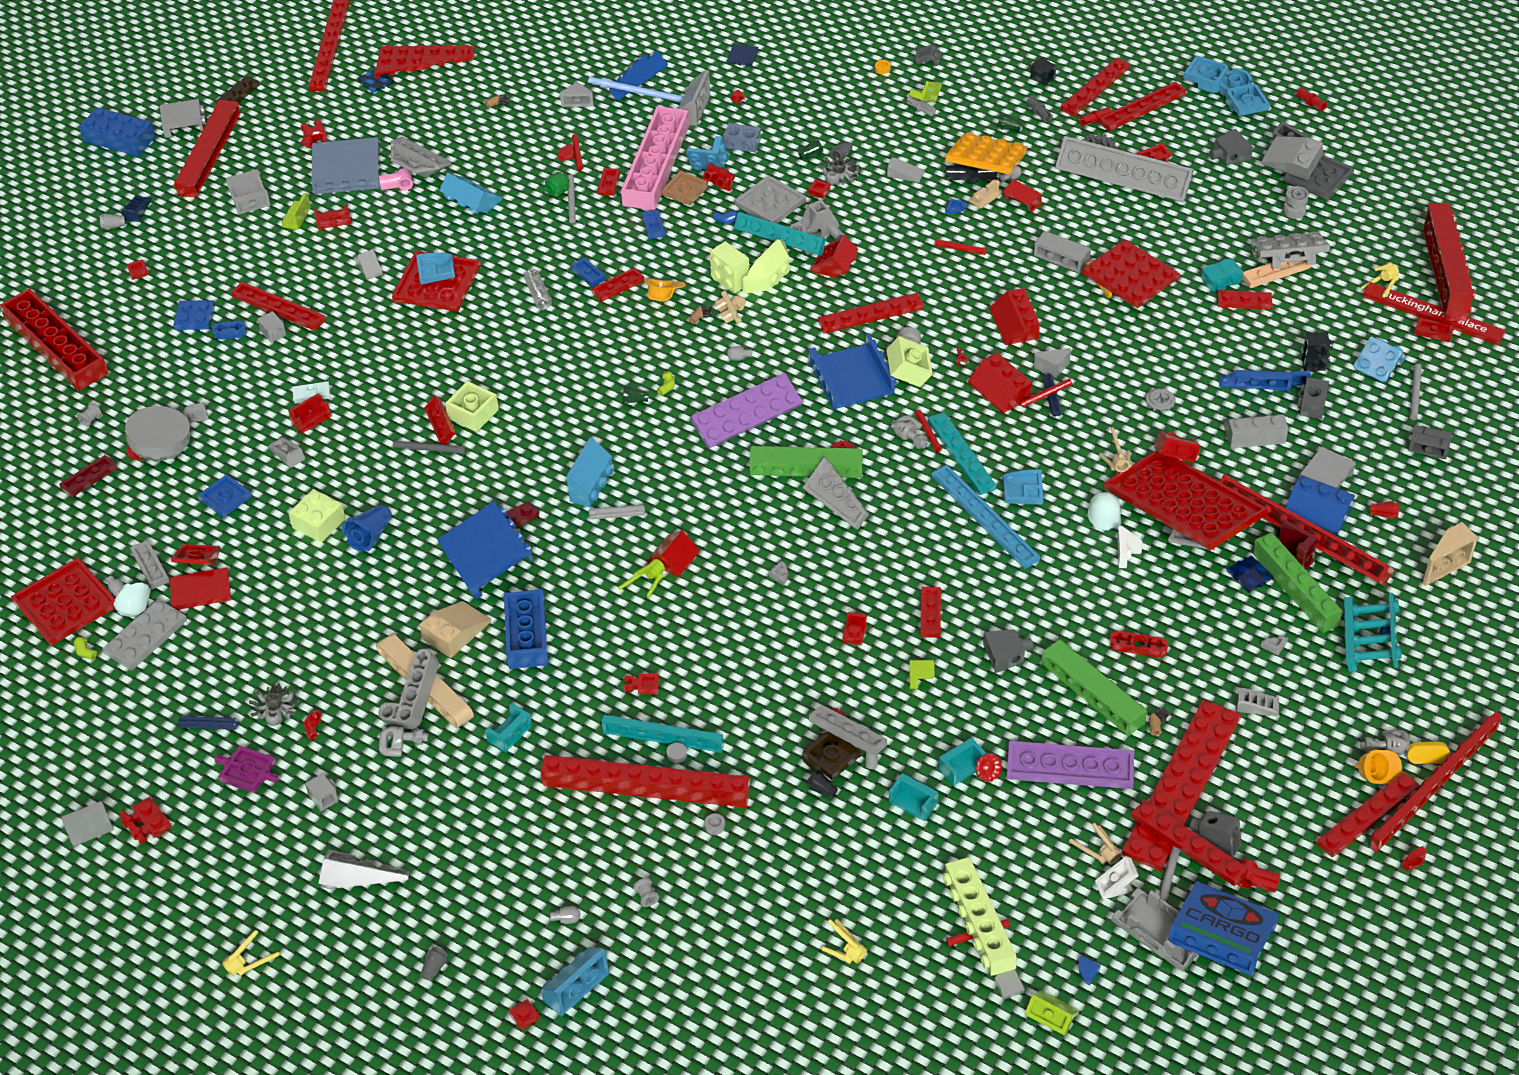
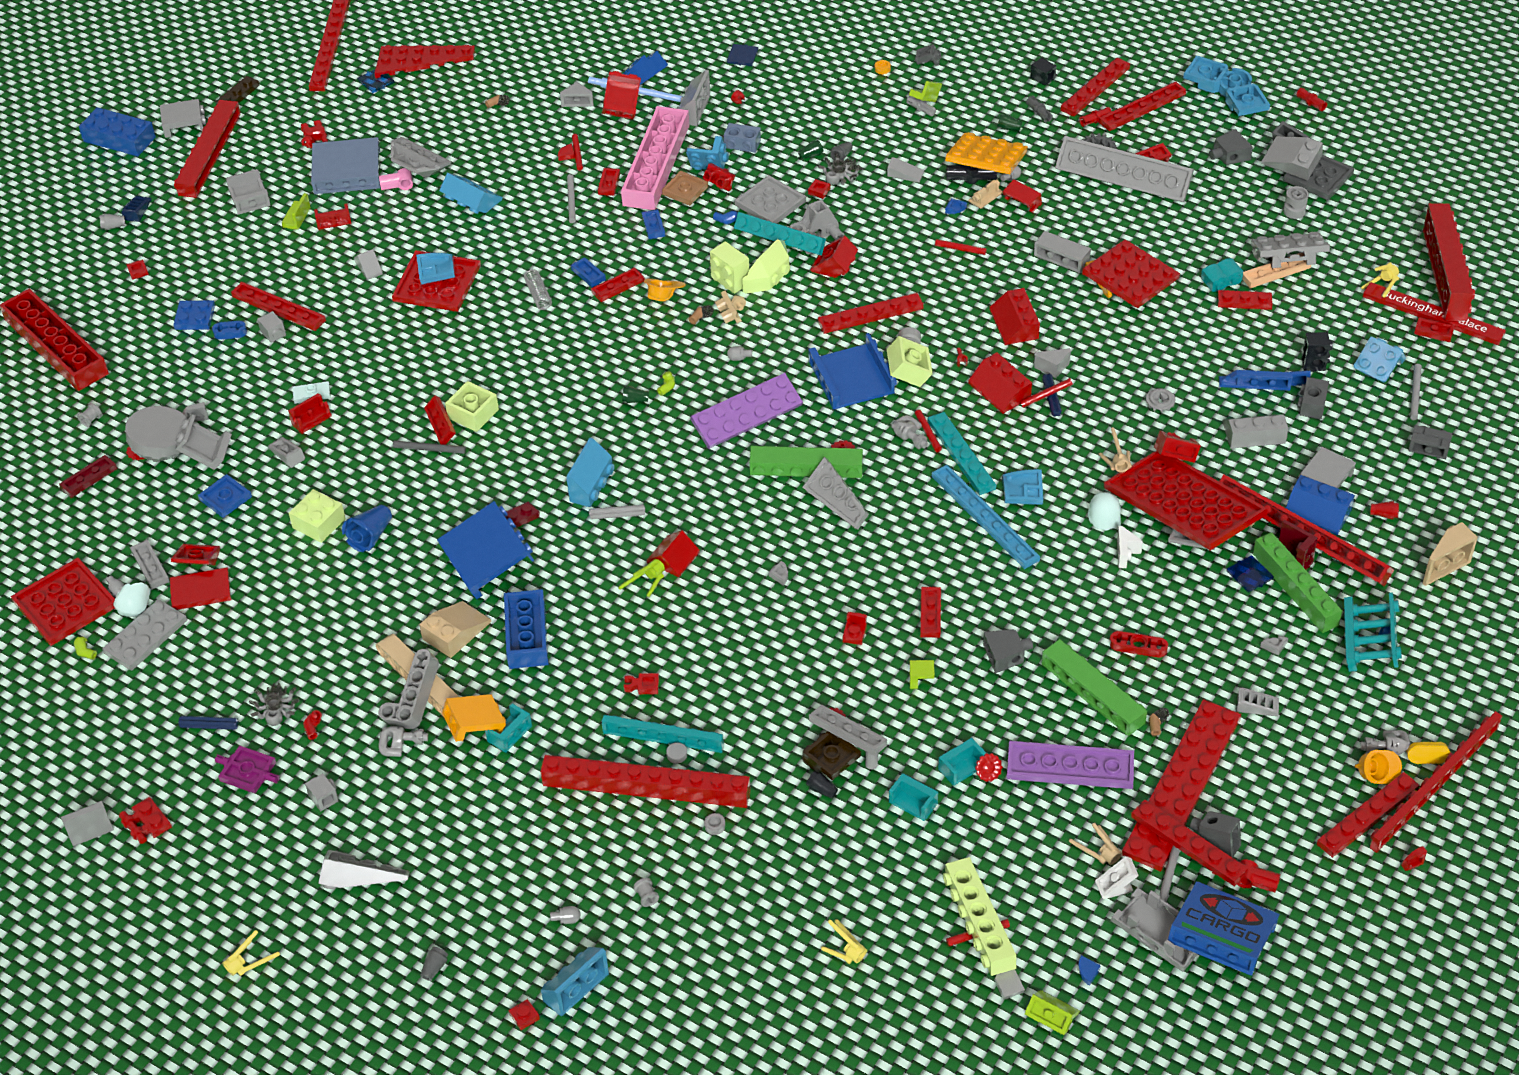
(201, 443): none -> light grey panel
(472, 714): none -> light orange panel
(557, 184): green head -> none
(621, 95): none -> red panel

